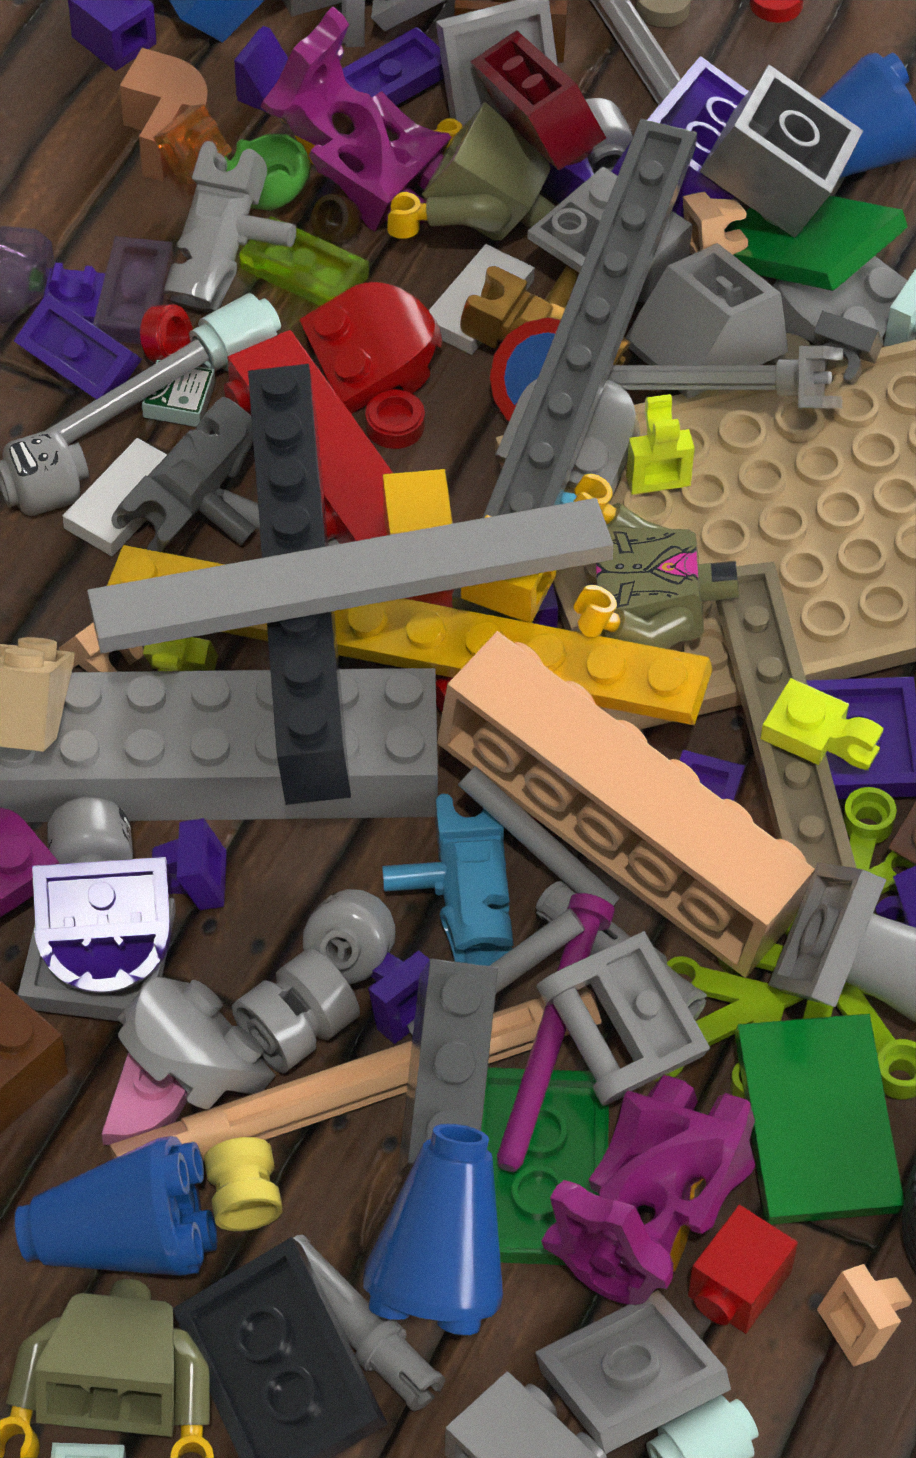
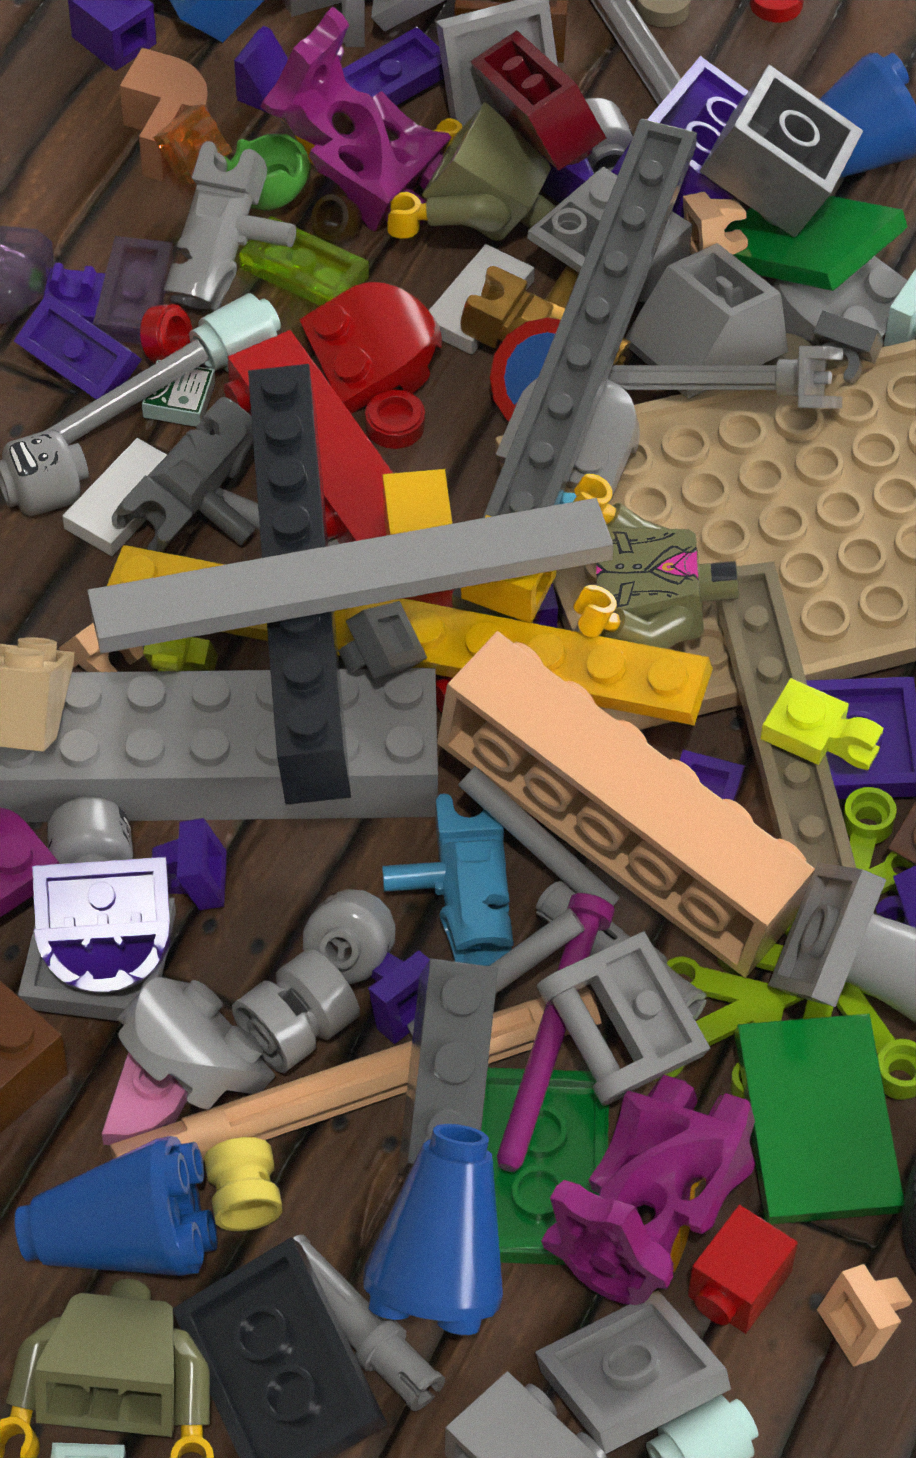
(382, 641): none -> dark grey tile
(662, 456): neon yellow plate -> none

